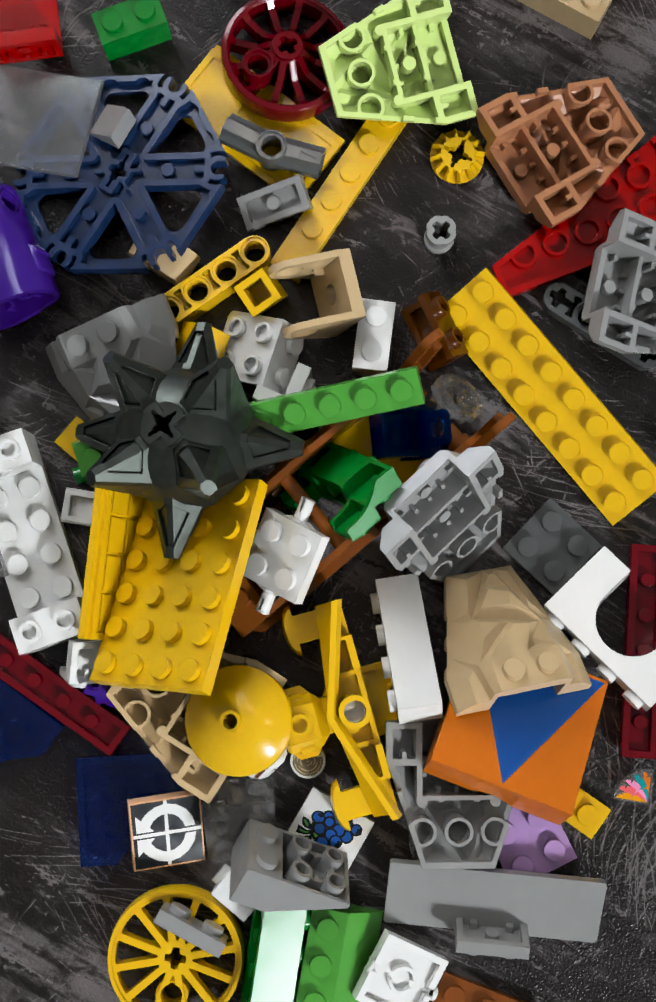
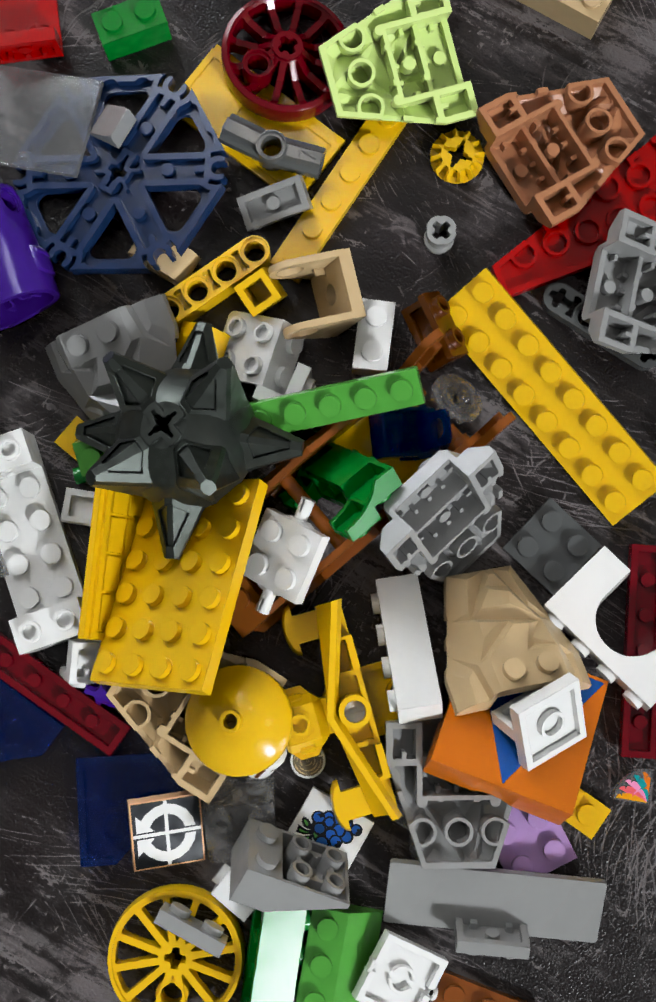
(543, 720): none -> white bracket

